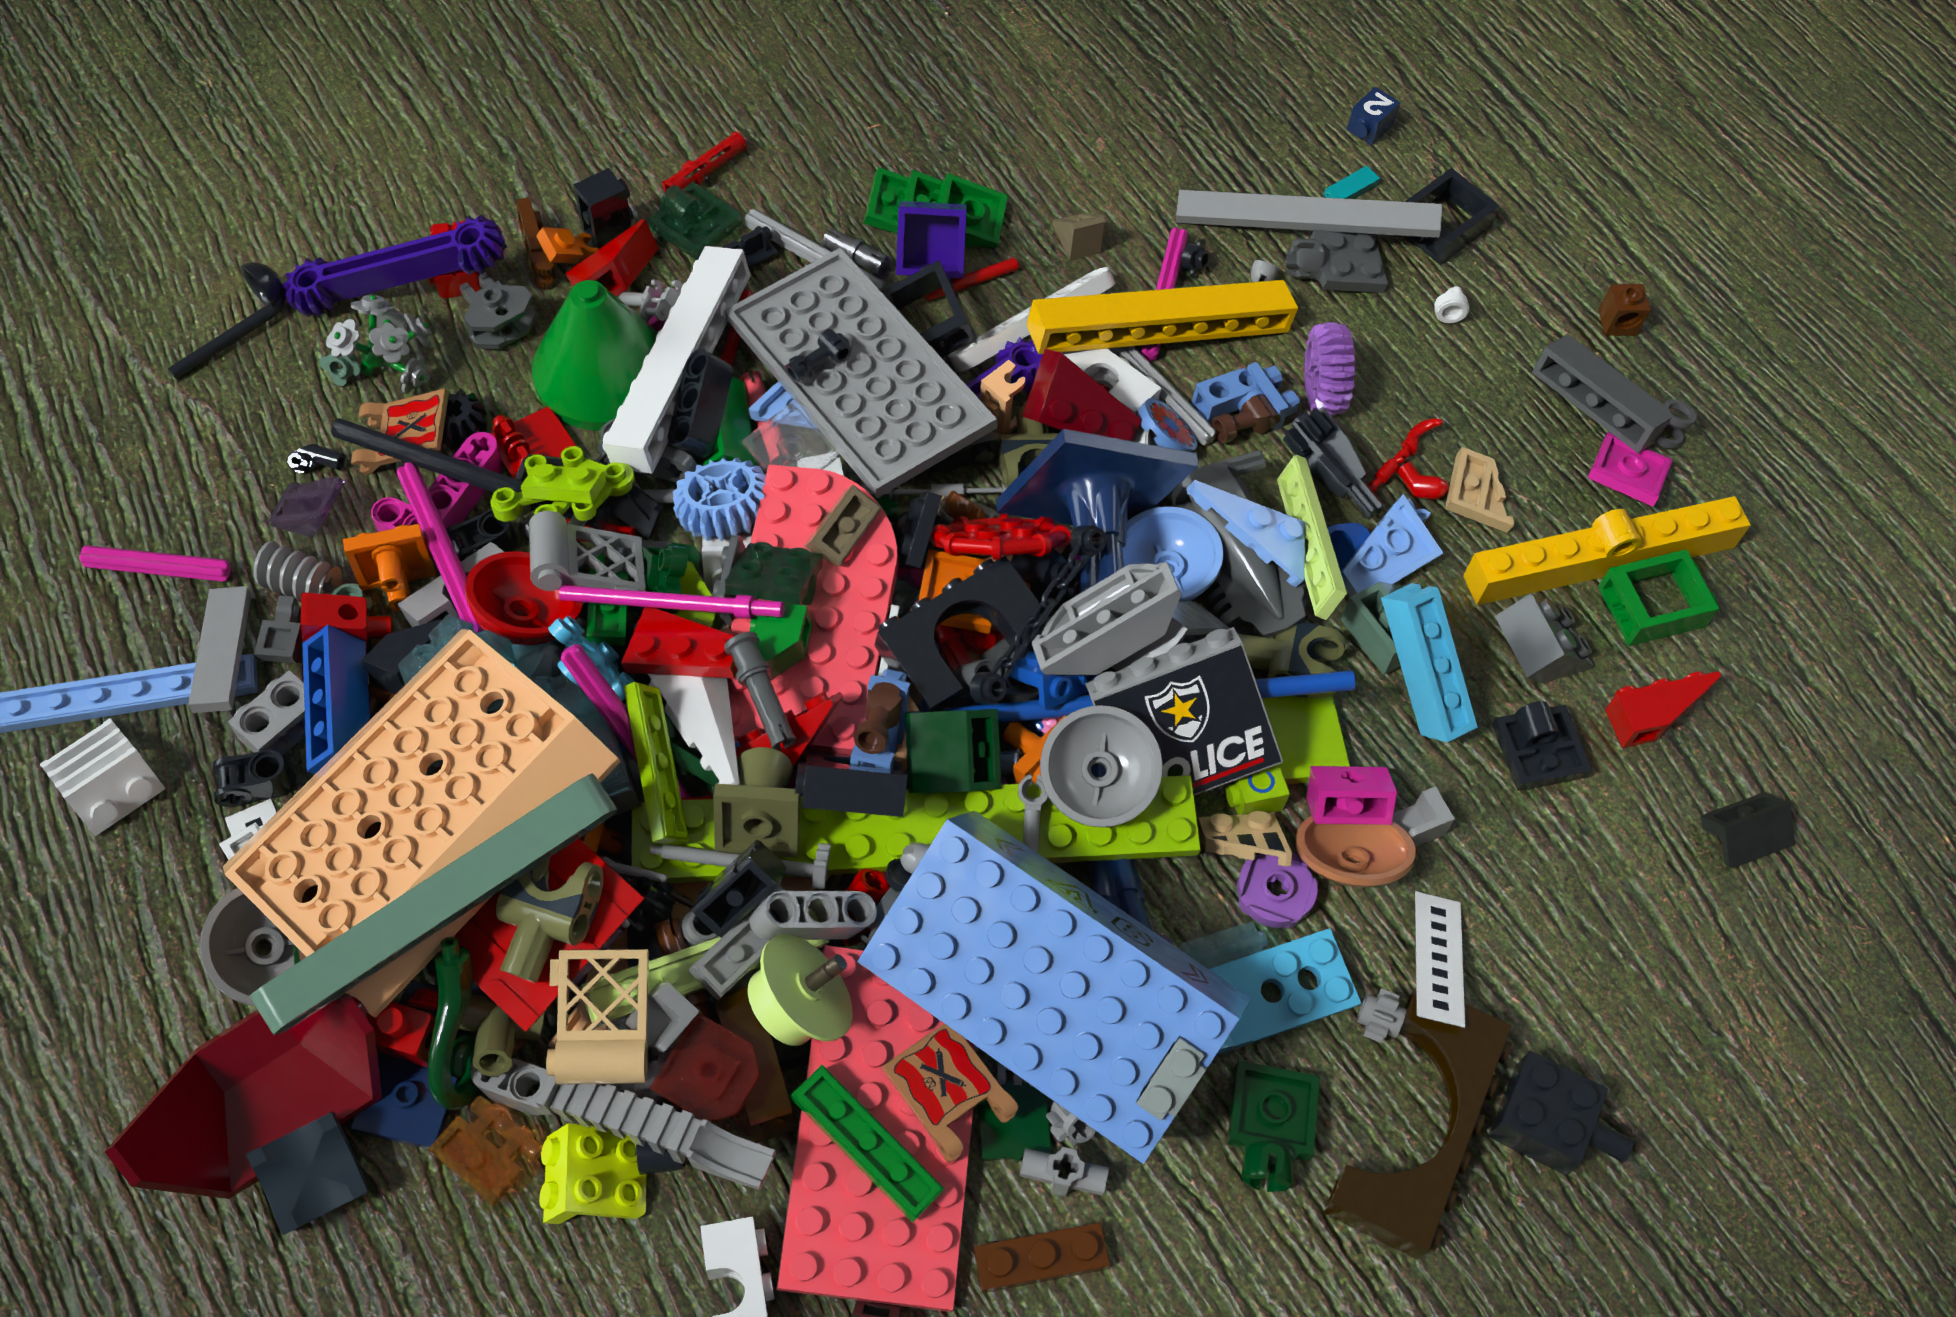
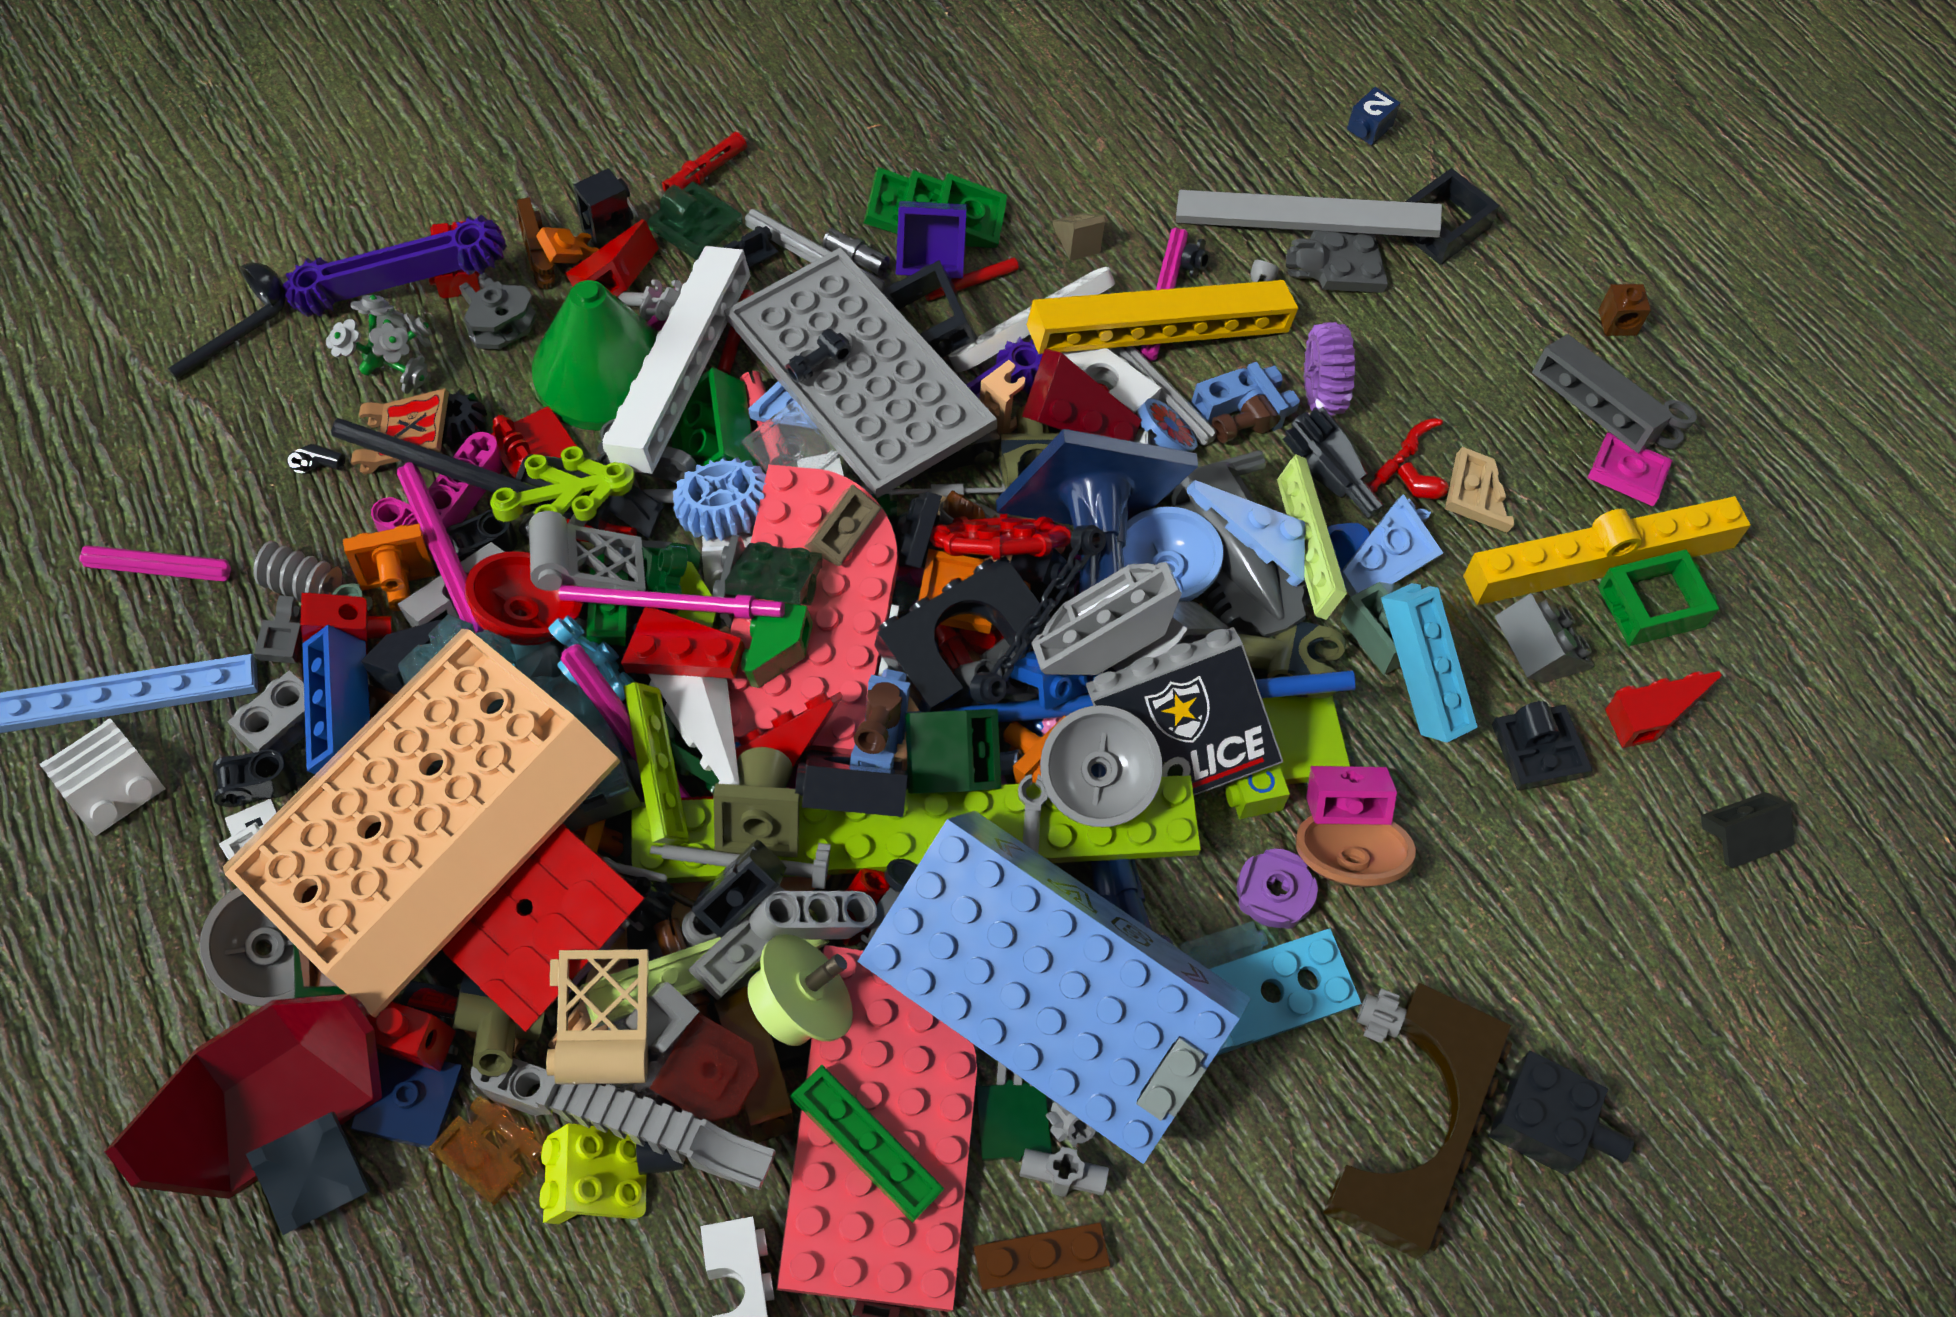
(220, 650): light grey tile -> none
(306, 505): clear purple slope -> none
(340, 375): sand green plate -> none
(432, 904): sand green beam -> none
(445, 1056): dark green plant -> none
(547, 915): olive connector -> none
(563, 483): lime plate -> none
(700, 404): black beam -> none
(755, 674): dark grey pin -> none
(913, 855): light grey hinge -> none
(944, 1081): flag -> none
(1245, 836): tan wing -> none
(1272, 1122): dark green plate -> none
(1353, 185): teal piece -> none
(1426, 819): light grey panel -> none
(1439, 959): white sticker -> none
(1451, 306): white tile -> none

